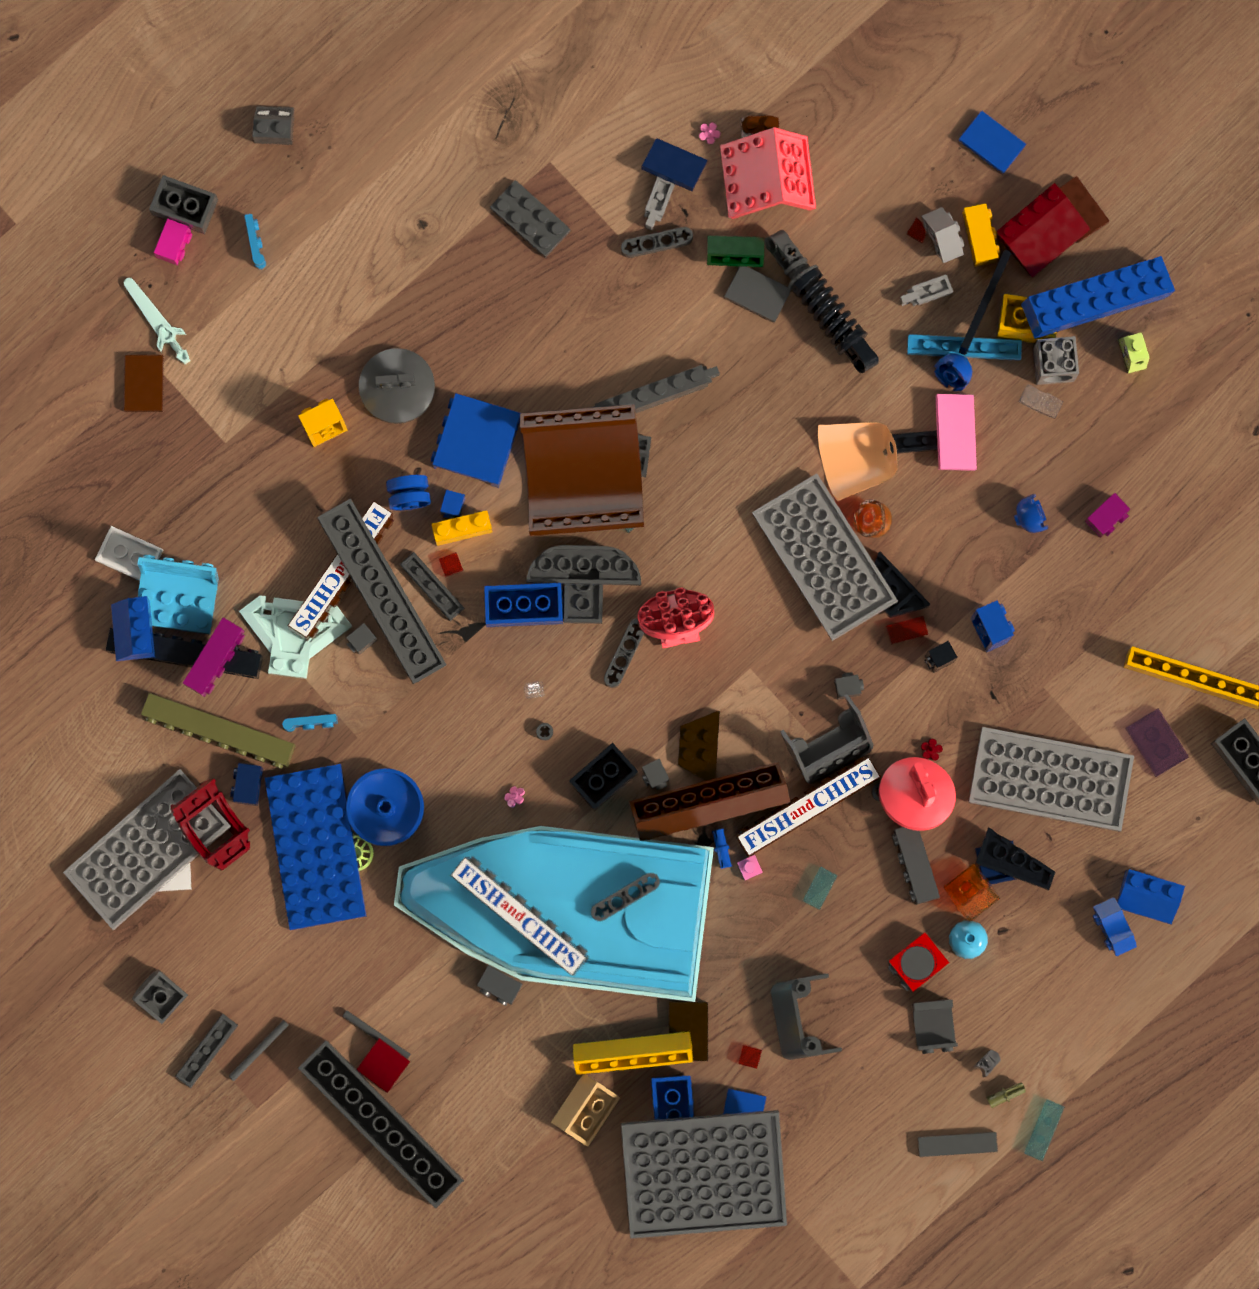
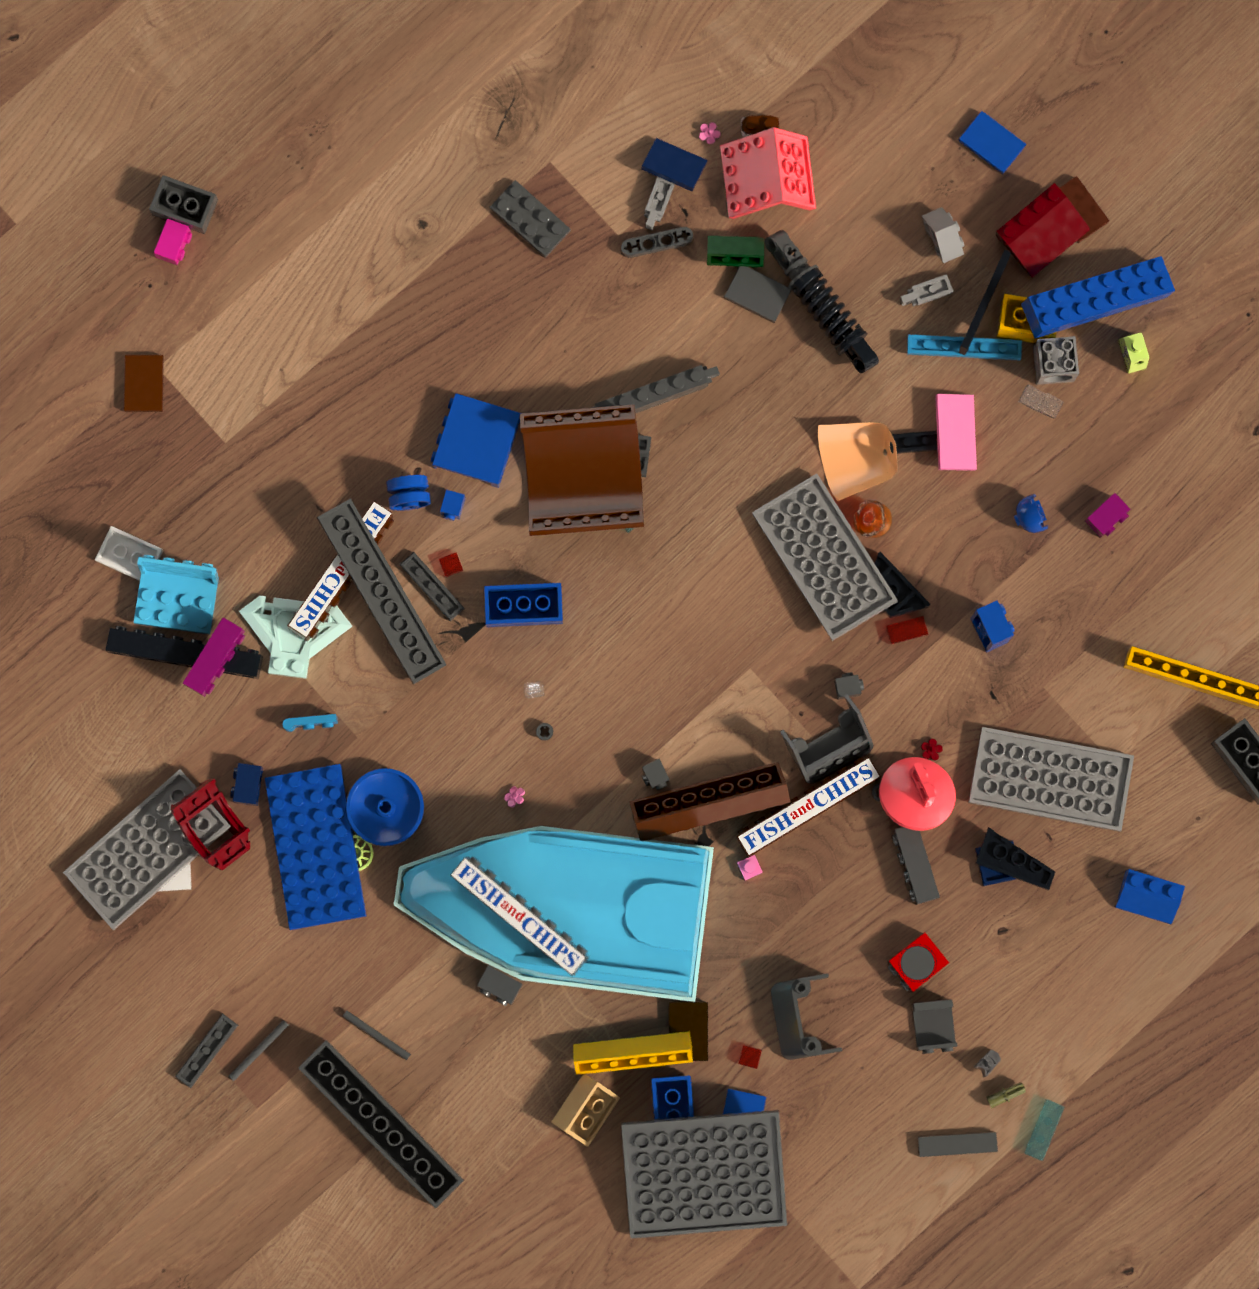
(132, 629): blue slope -> none
(159, 996): dark grey slope -> none
(165, 332): light aqua sword -> none
(218, 730): olive brick -> none
(255, 242): dark azure plate -> none
(273, 125): dark grey slope -> none
(322, 422): yellow brick -> none
(361, 639): dark grey brick -> none
(383, 1065): dark red slope -> none
(396, 386): dark grey bracket -> none
(462, 528): yellow brick -> none
(584, 574): dark grey plate -> none
(603, 777): black brick -> none
(622, 652): dark grey beam -> none
(623, 894): dark grey beam -> none
(676, 617): coral bracket -> none
(699, 746): dark brown wing -> none
(721, 848): blue pin -> none
(820, 888): clear light blue tile -> none
(917, 231): clear red tile -> none
(940, 657): black brick -> none
(954, 370): blue cylinder -> none
(968, 939): medium azure cylinder -> none
(971, 892): clear orange slope -> none
(981, 234): yellow brick -> none
(1114, 927): blue brick -> none
(1157, 742): clear purple tile -> none

